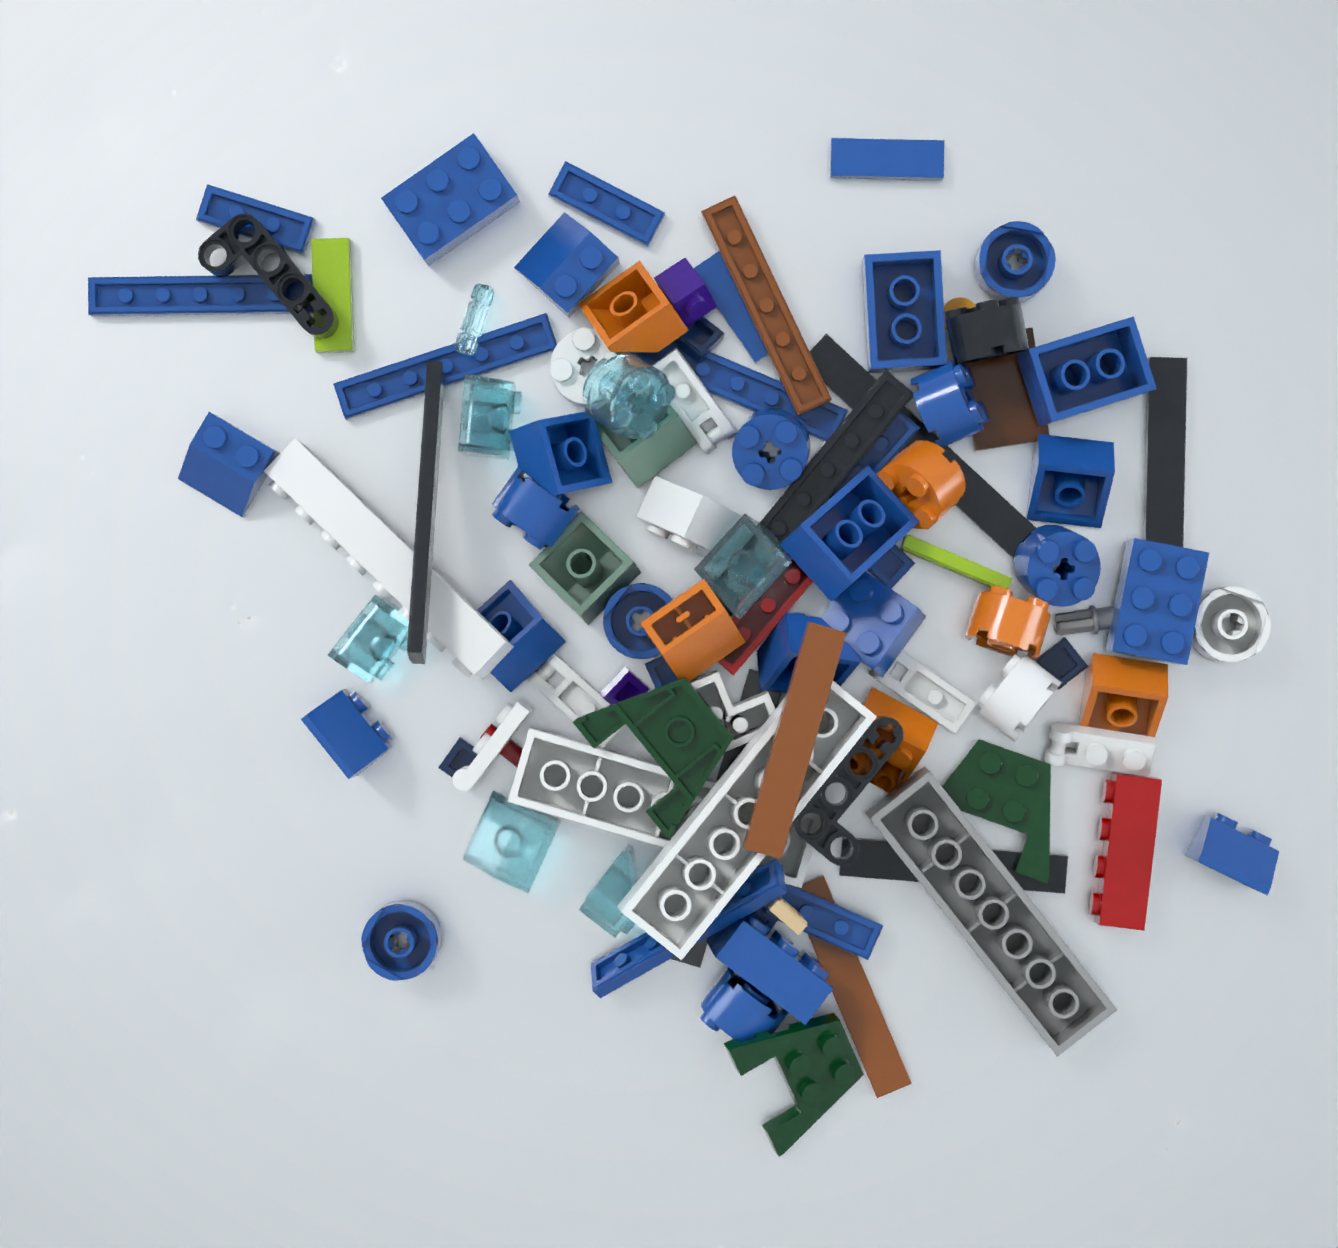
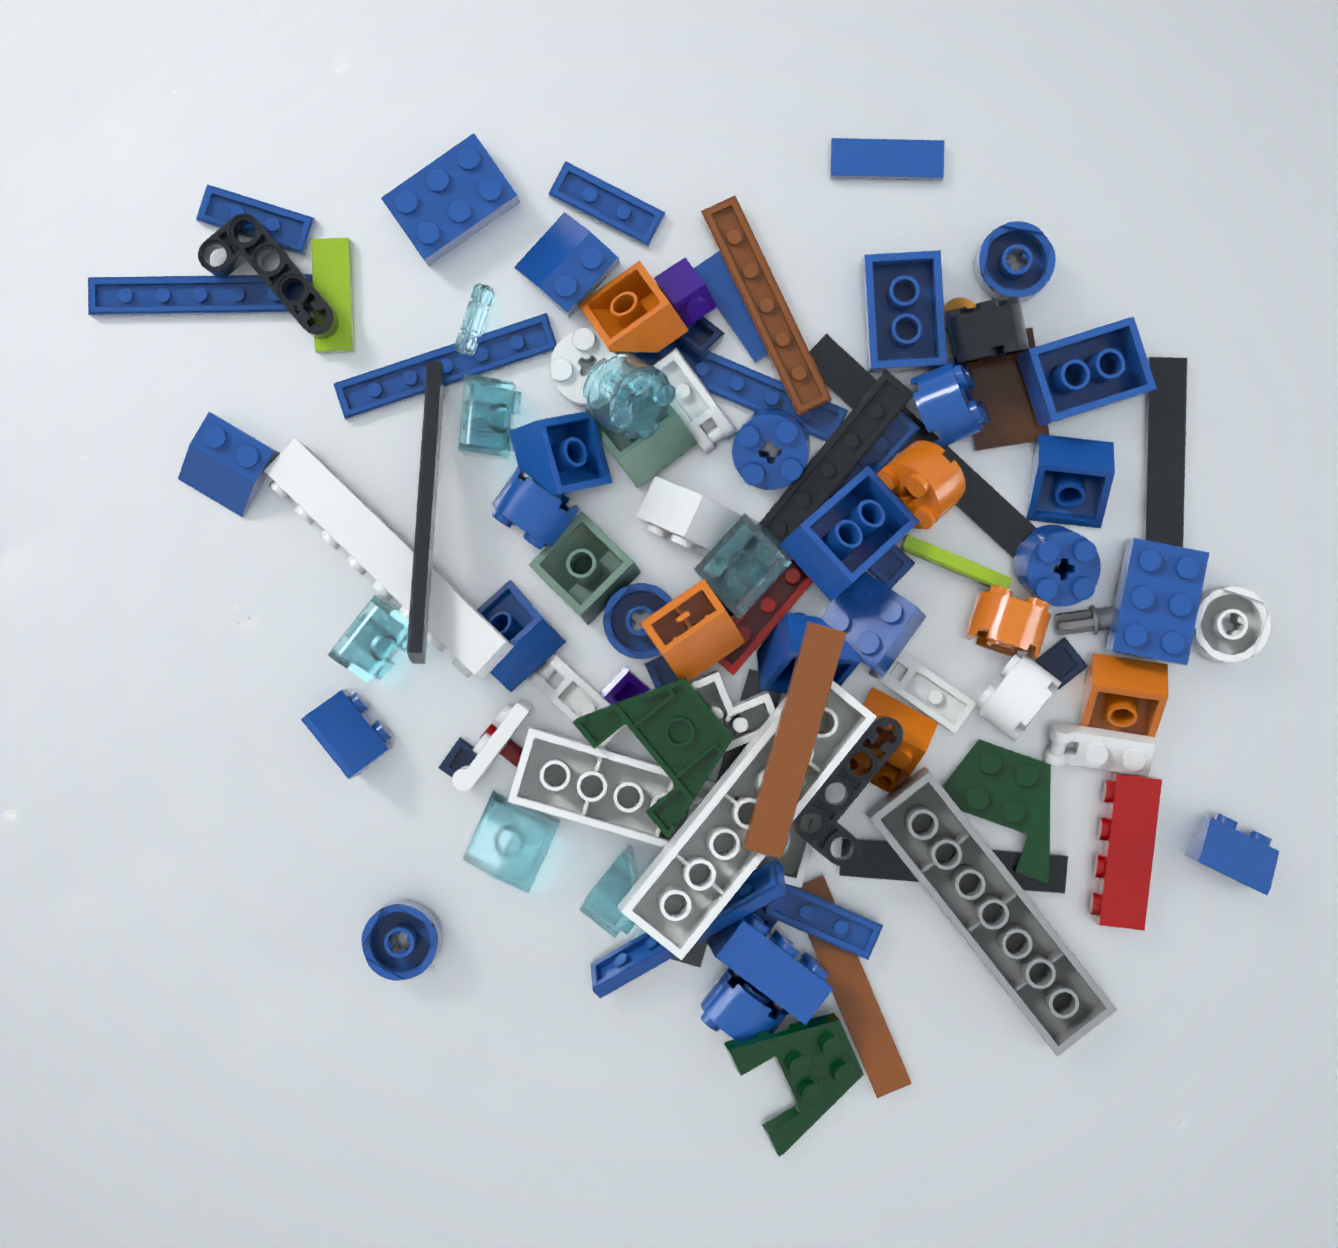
(788, 915): tan tile -> none

